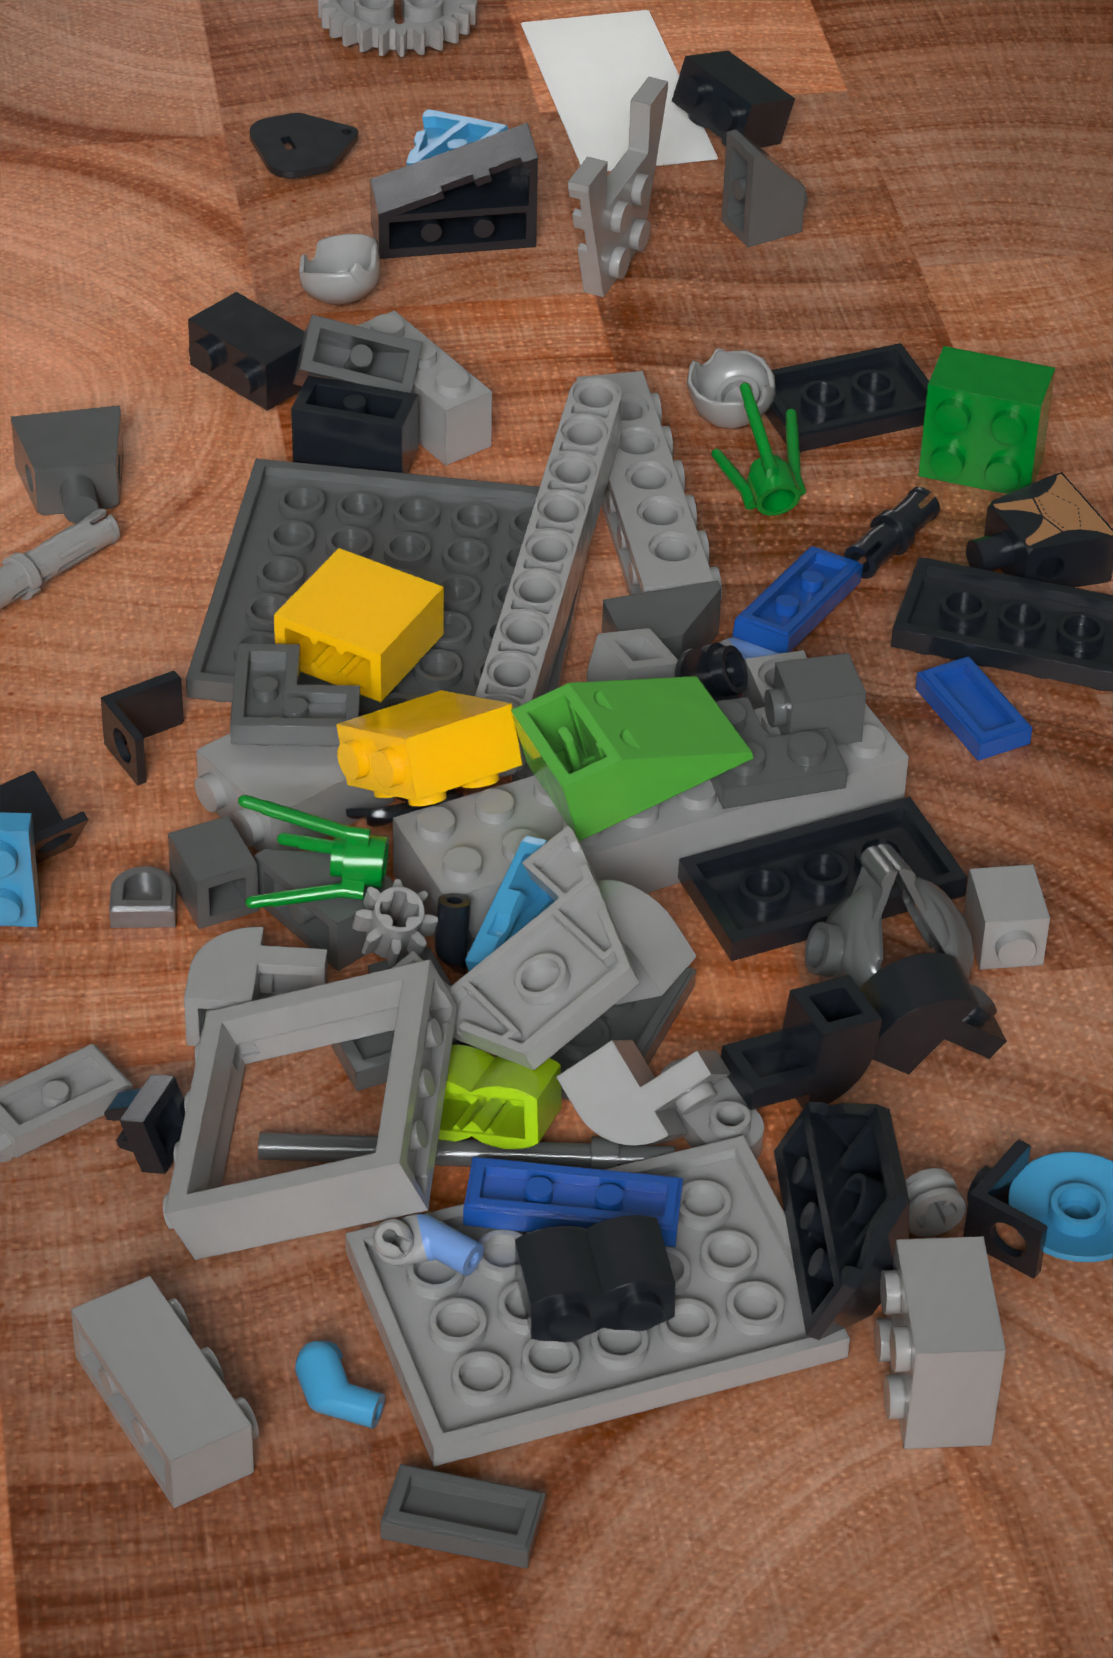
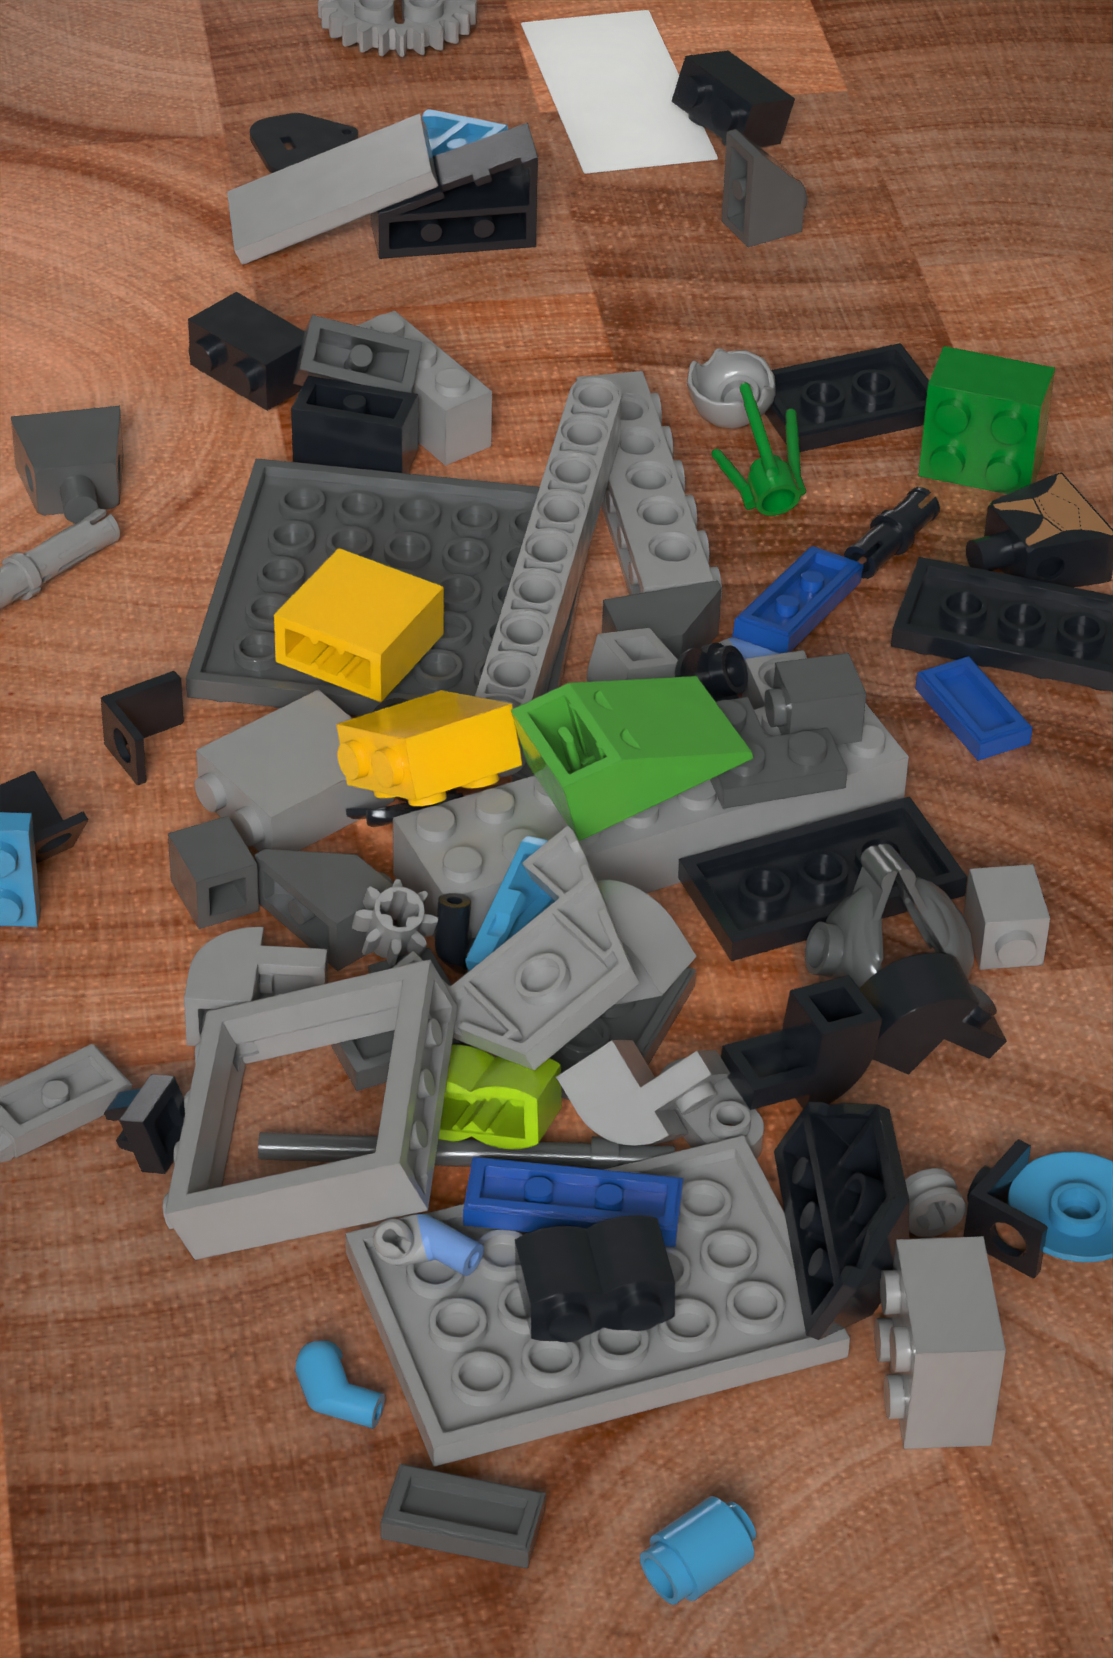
(143, 899): flat silver tile -> none
(165, 1390): light grey brick -> none
(275, 709): dark grey plate -> none
(331, 189): none -> light grey tile
(342, 269): light grey hair -> none
(354, 854): green plant -> none
(618, 204): light grey wing -> none
(699, 1550): none -> dark azure brick

